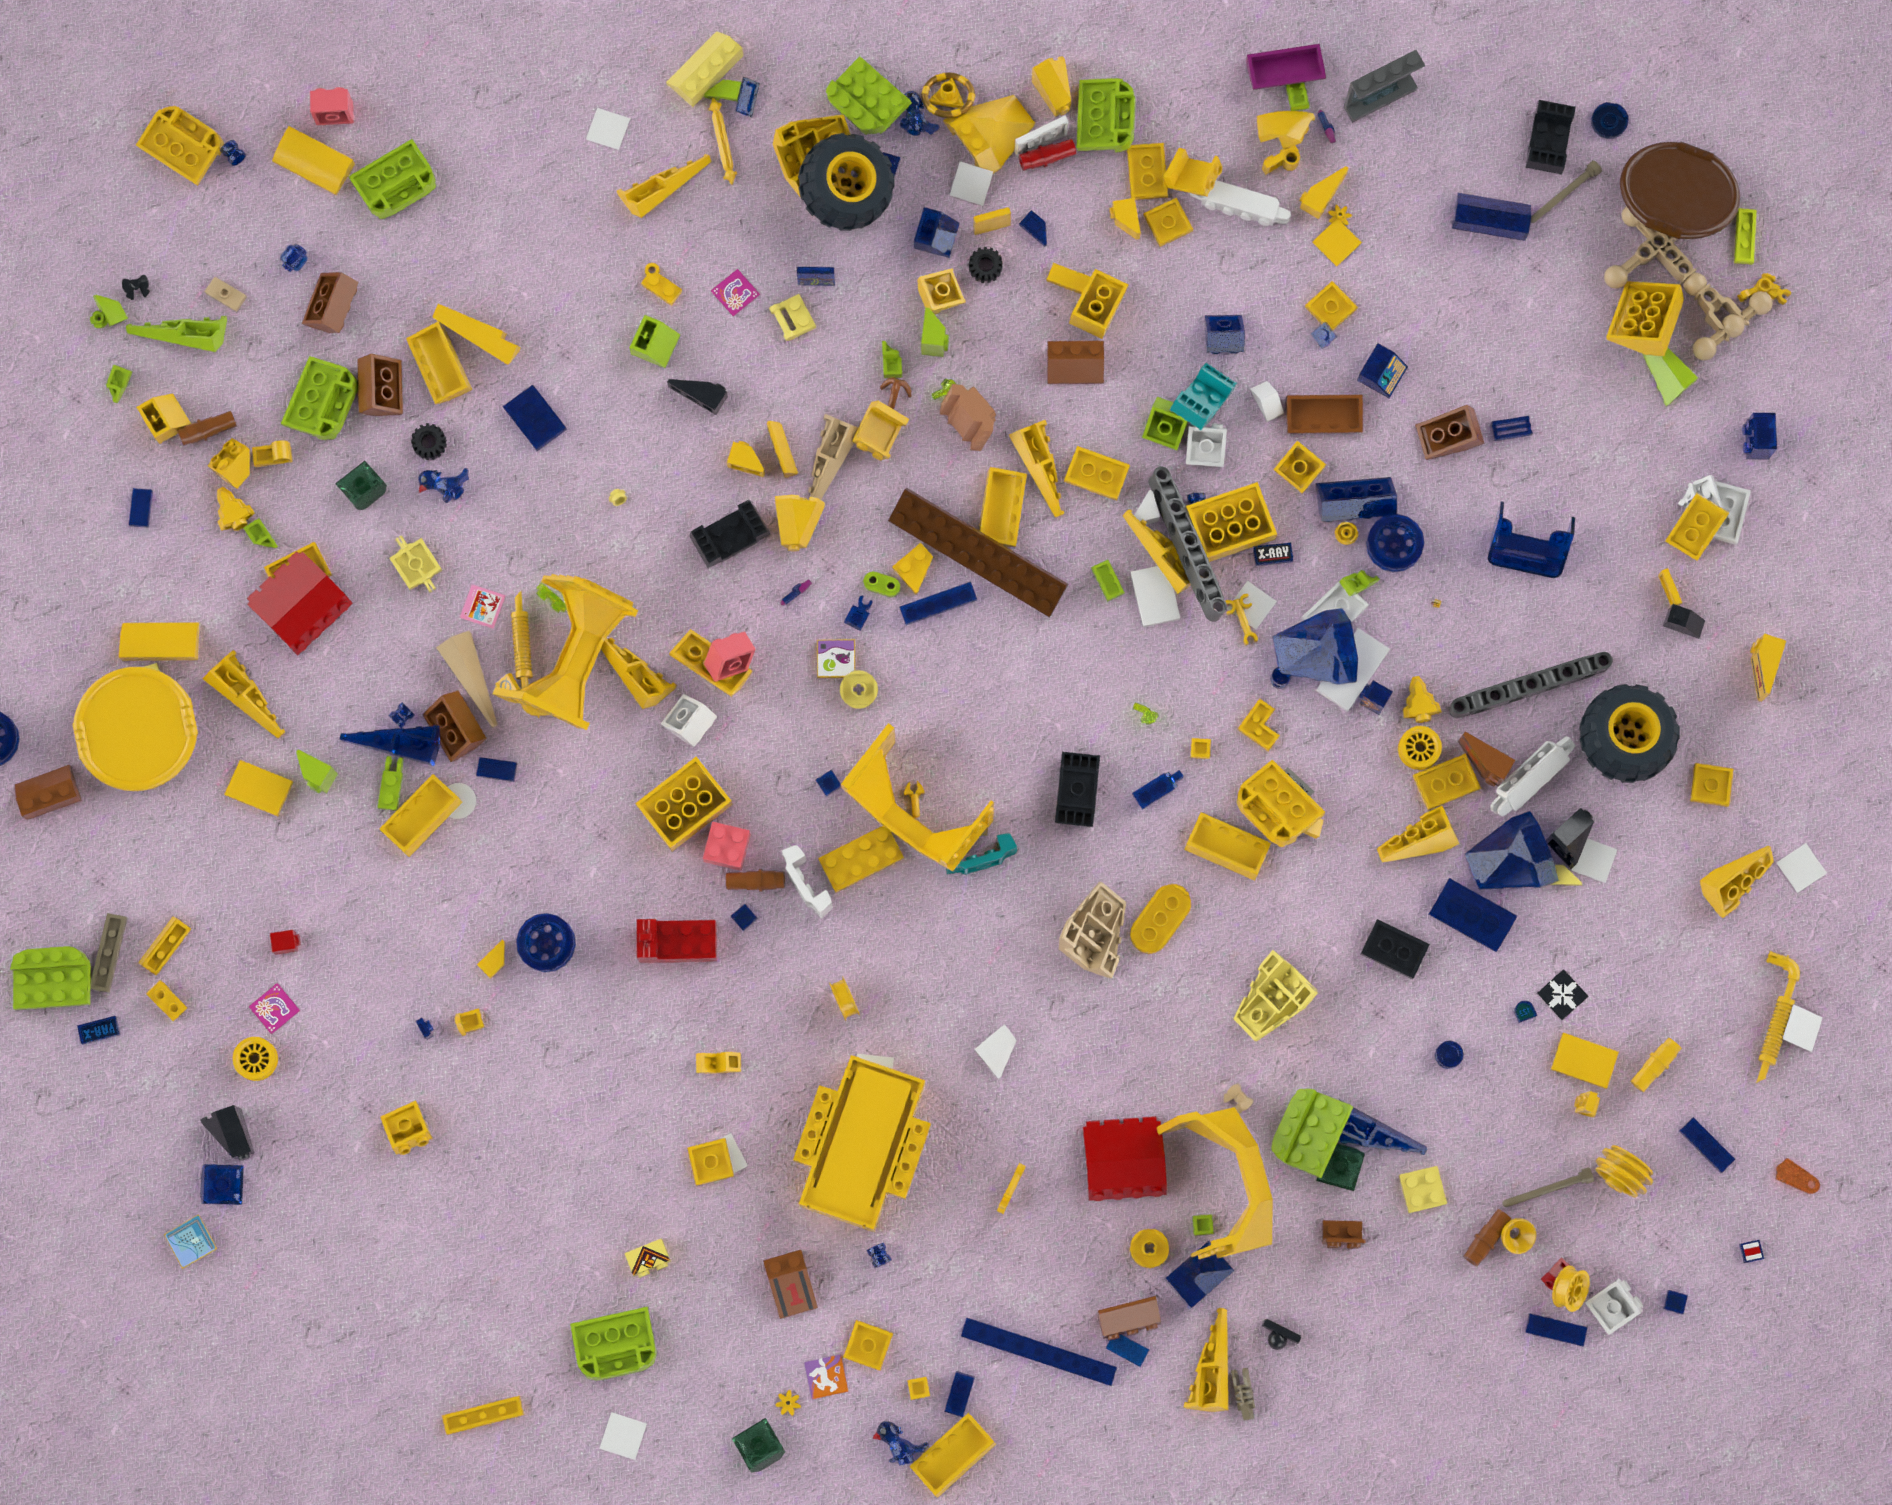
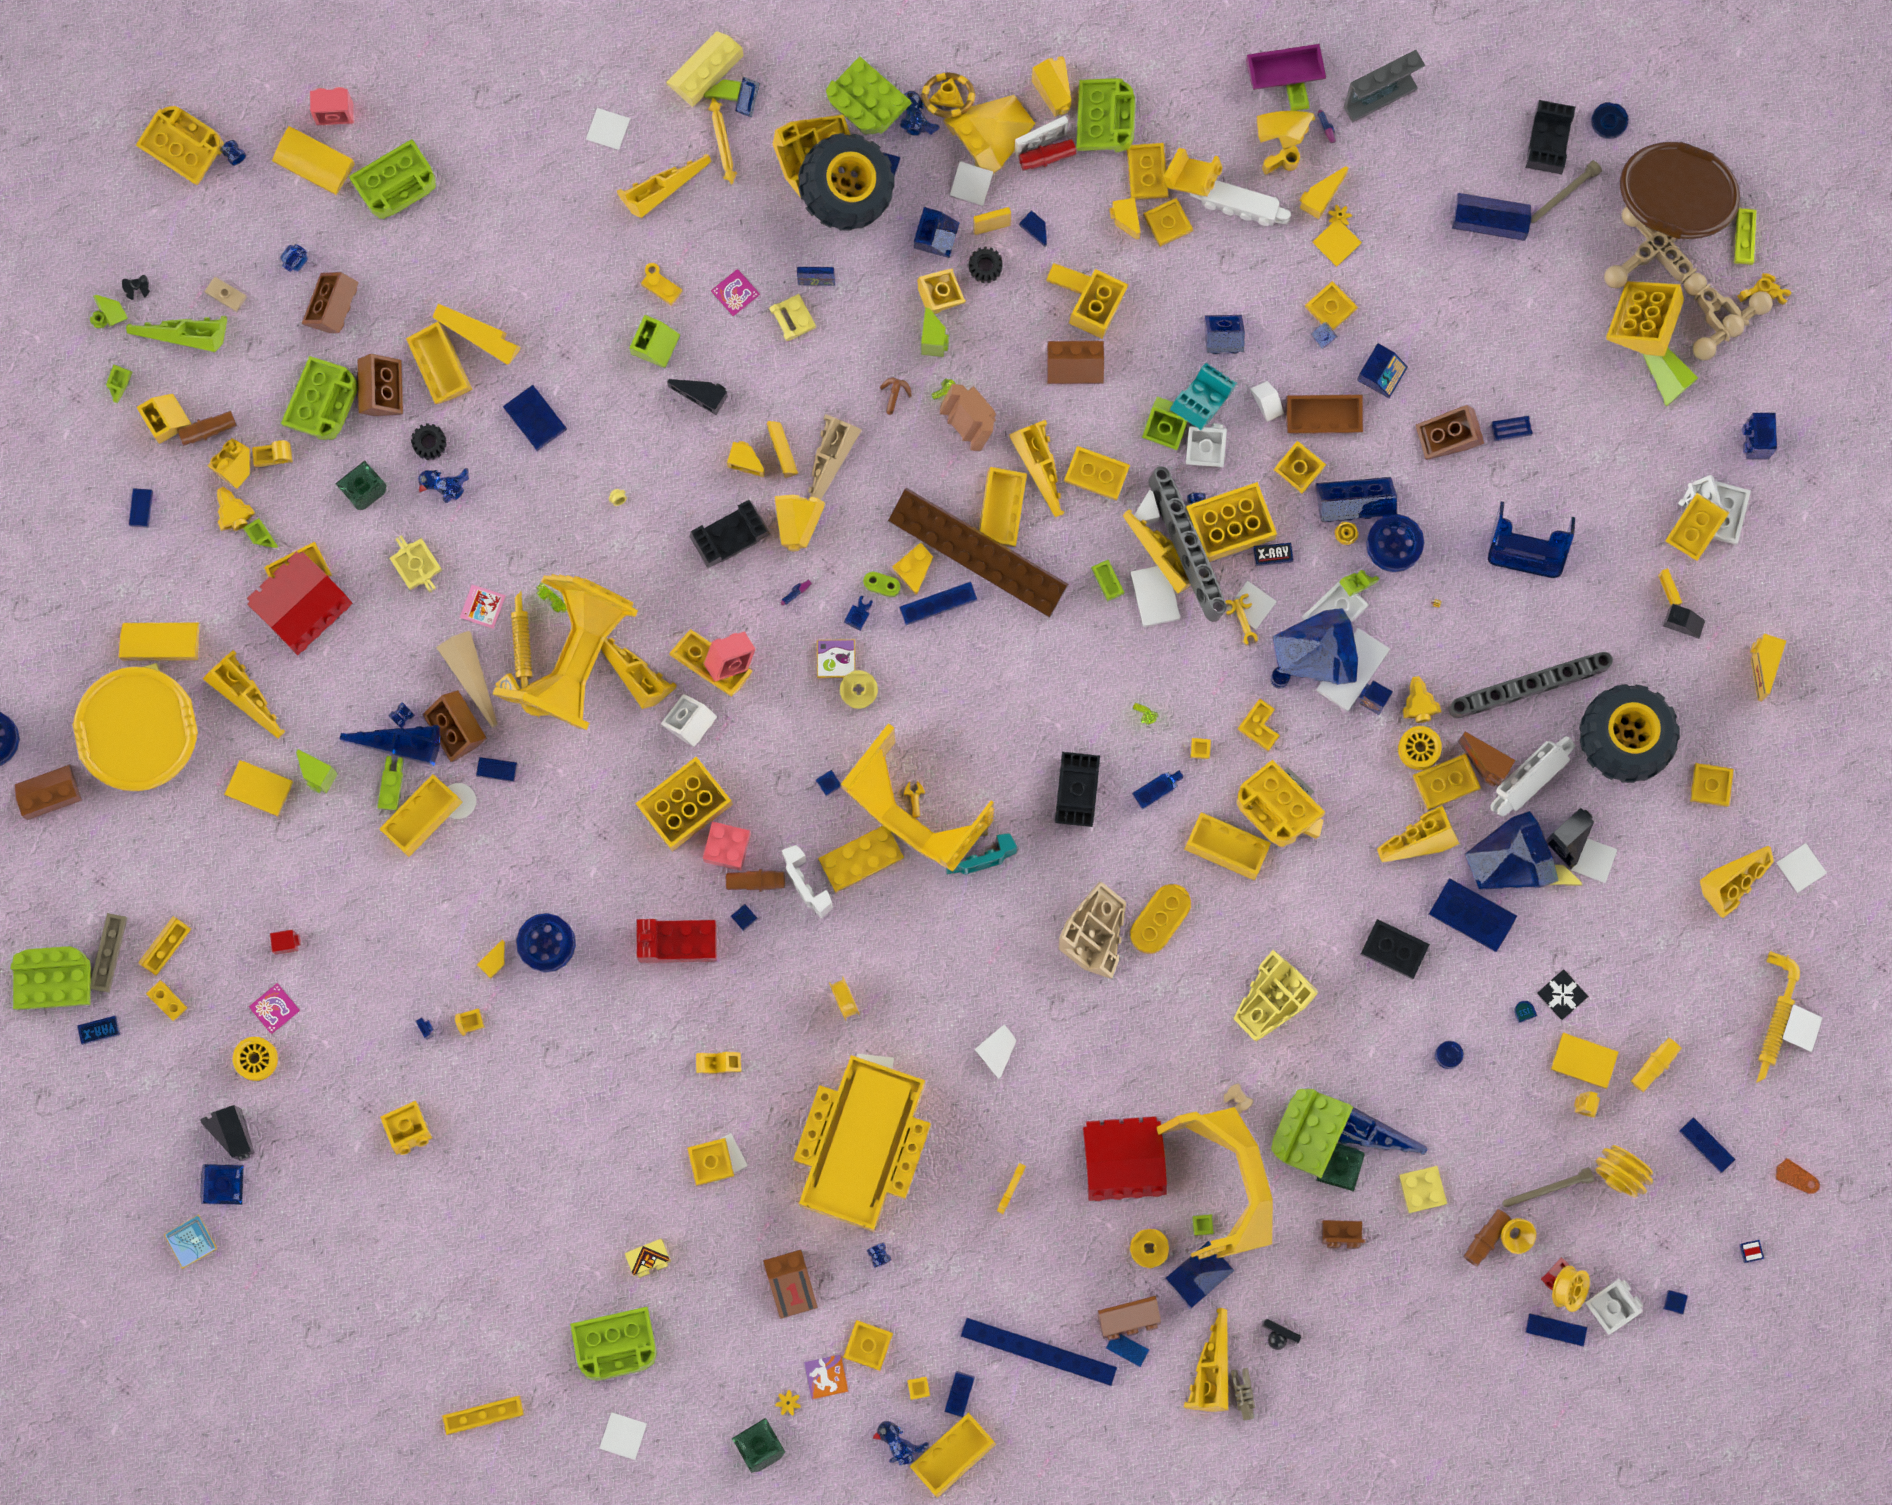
(879, 430): yellow panel -> none
(891, 362): lime slope -> none

